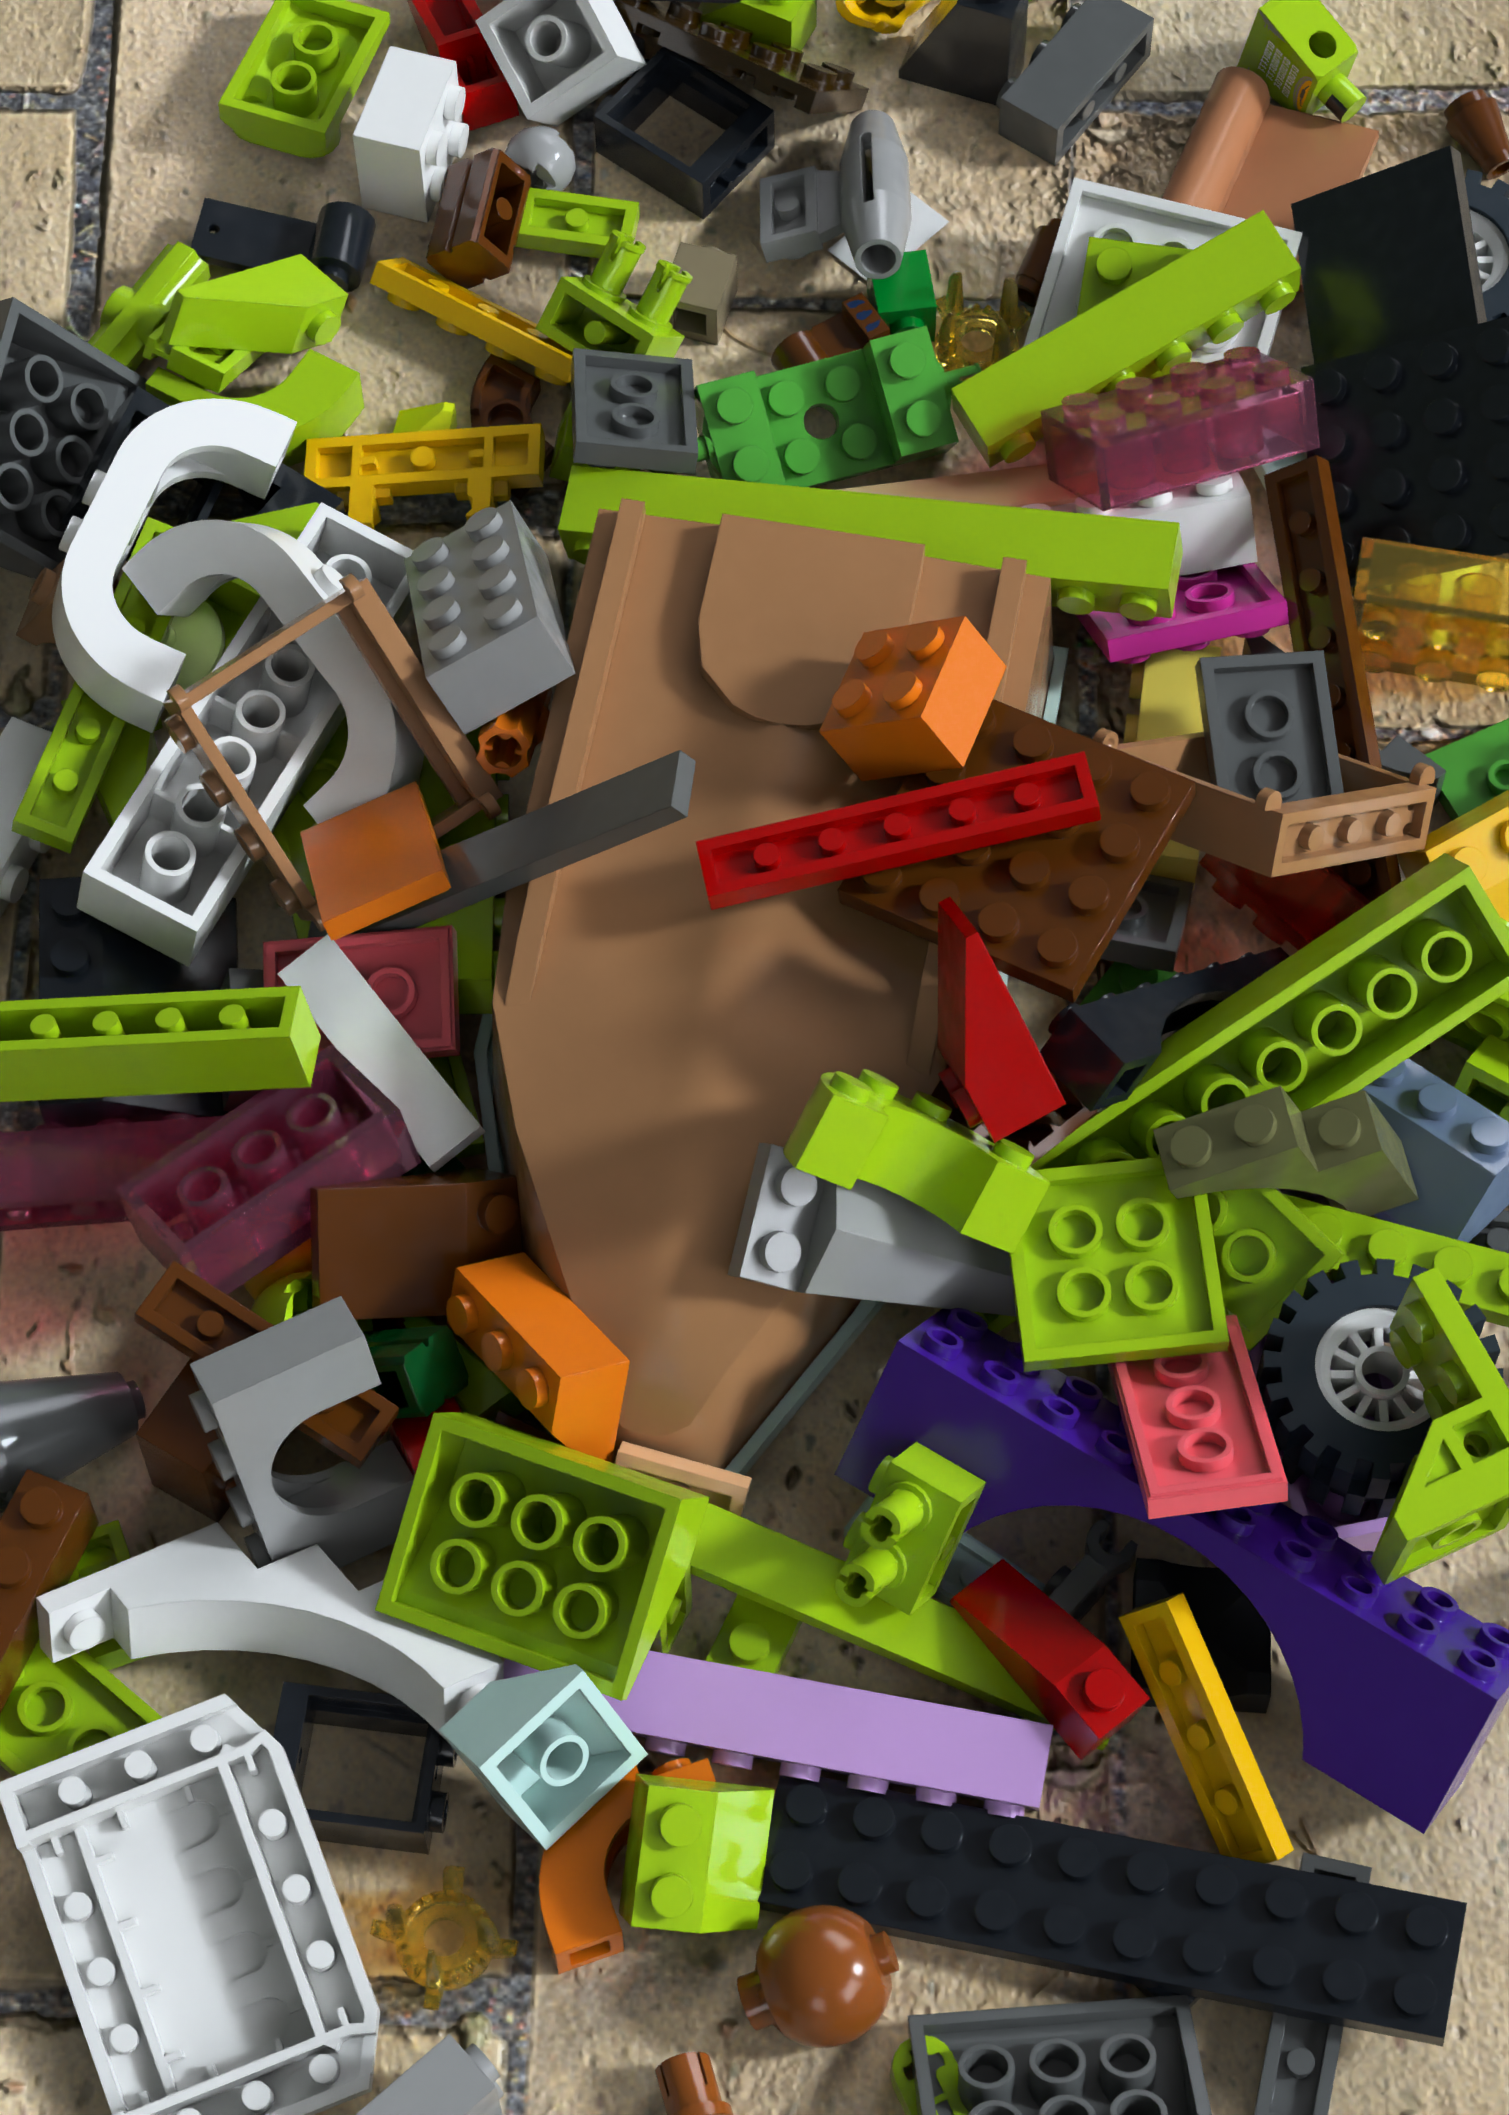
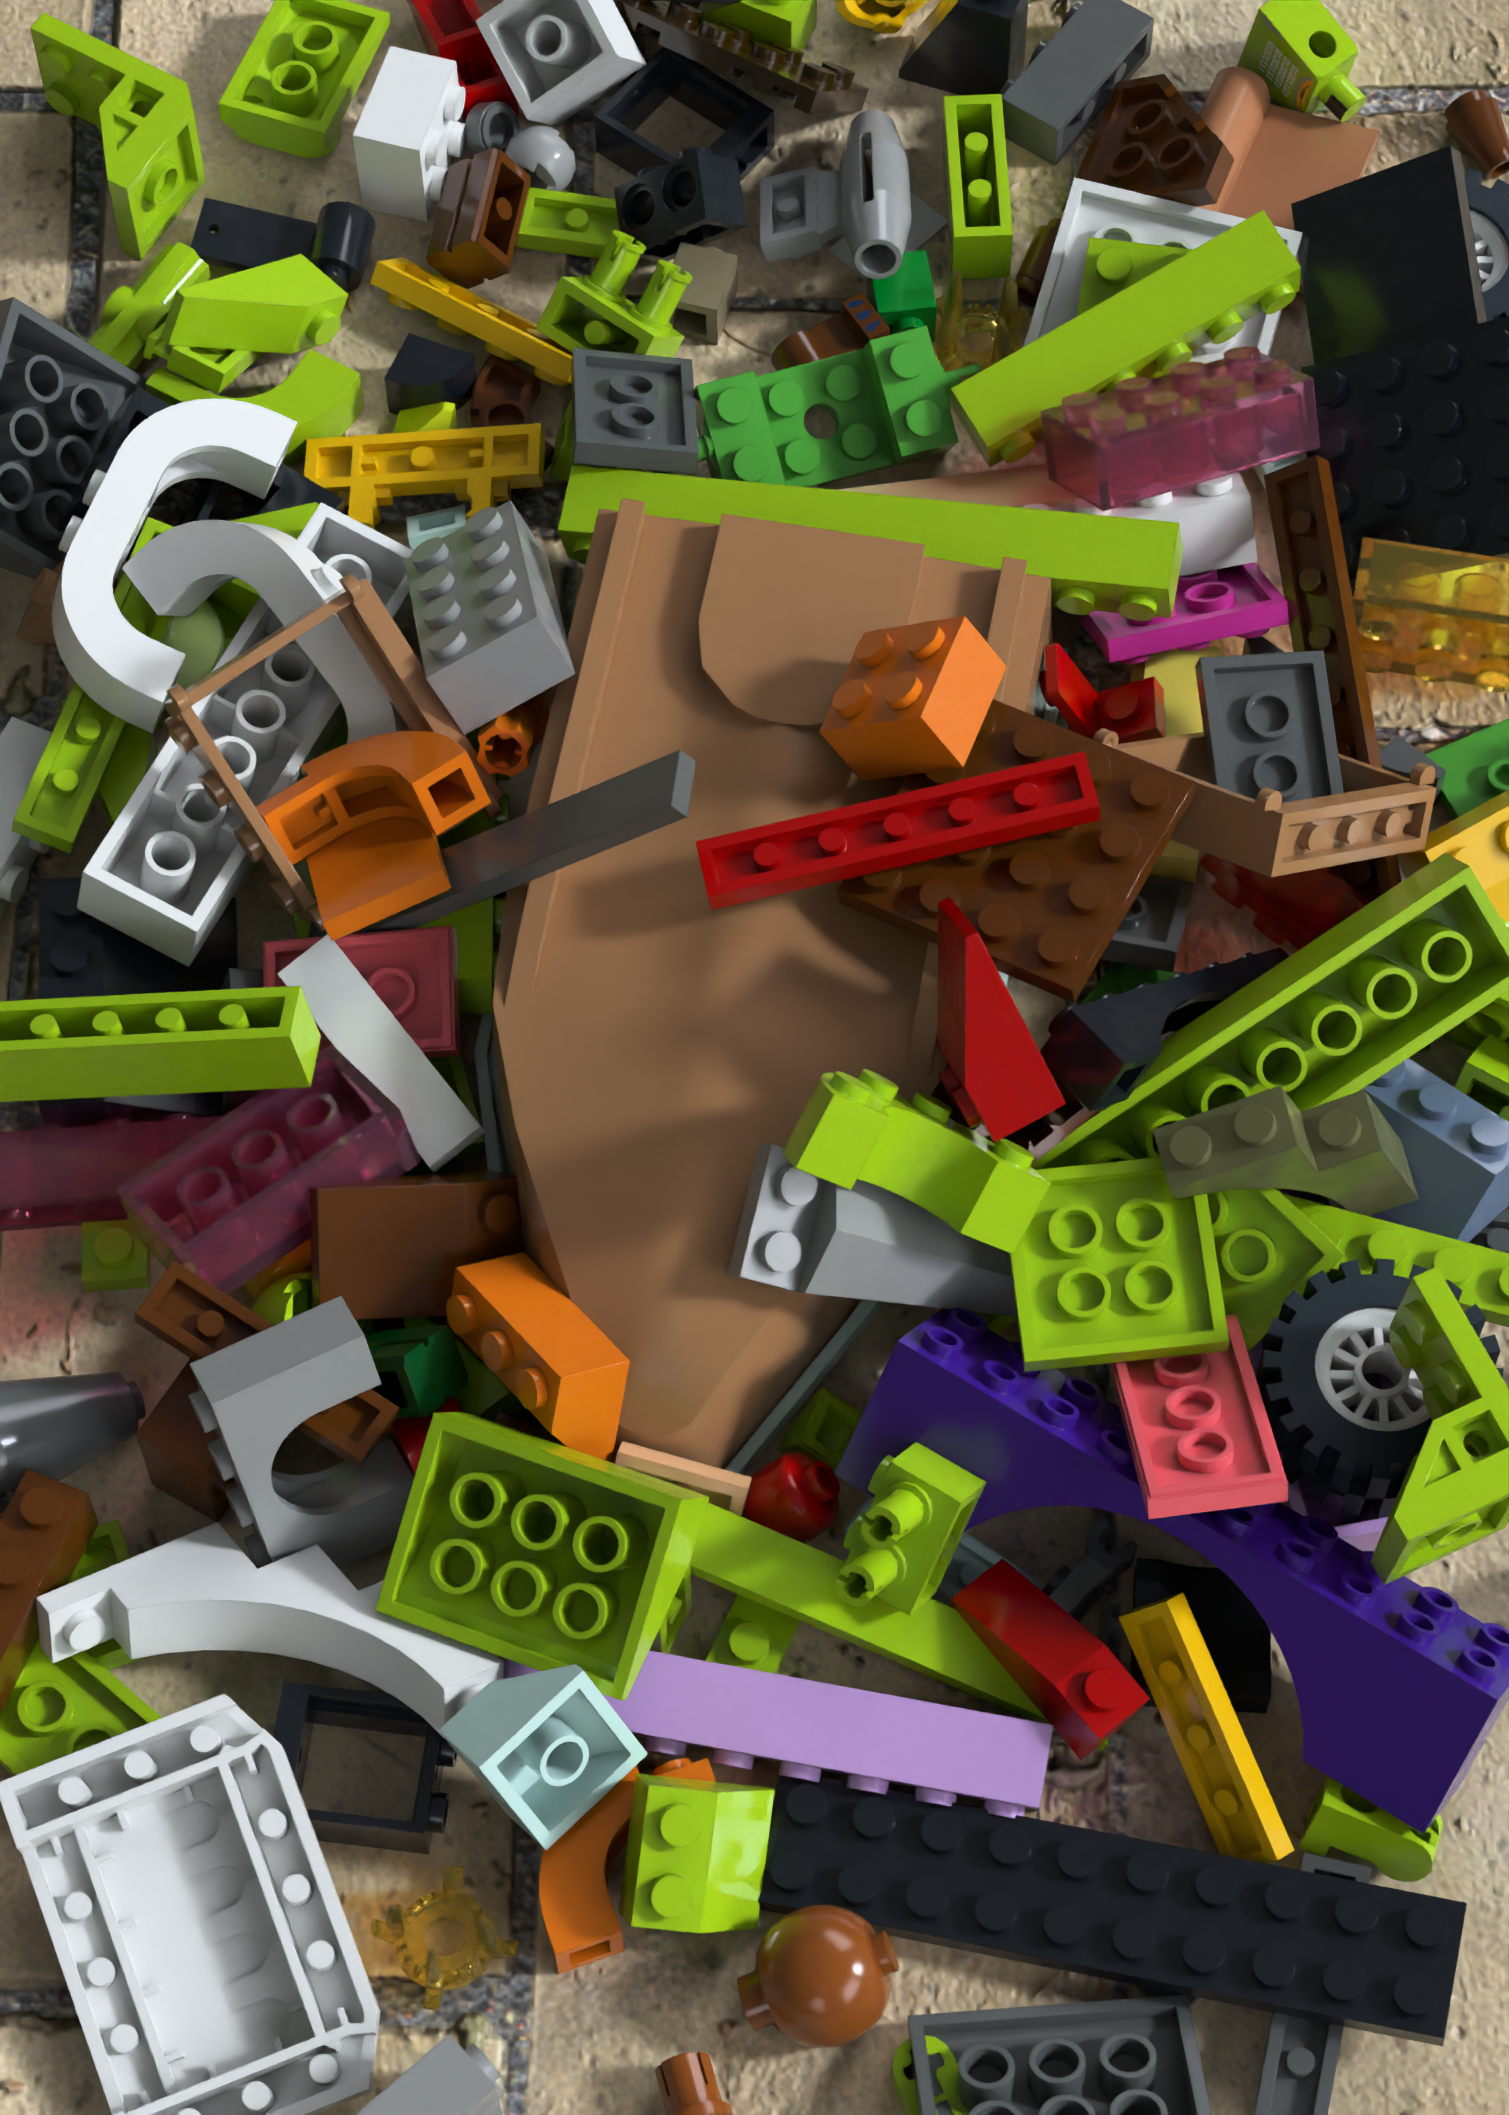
(113, 1257): none -> lime plate
(143, 121): none -> lime bracket
(372, 780): none -> orange arch
(429, 375): none -> black brick
(434, 524): none -> light aqua plate
(490, 126): none -> dark grey tile
(683, 202): none -> black brick
(794, 1496): none -> red head
(823, 1429): none -> lime slope
(977, 186): none -> lime brick
(1129, 710): none -> red bracket
(1156, 146): none -> reddish brown plate
(1368, 1832): none -> lime leg

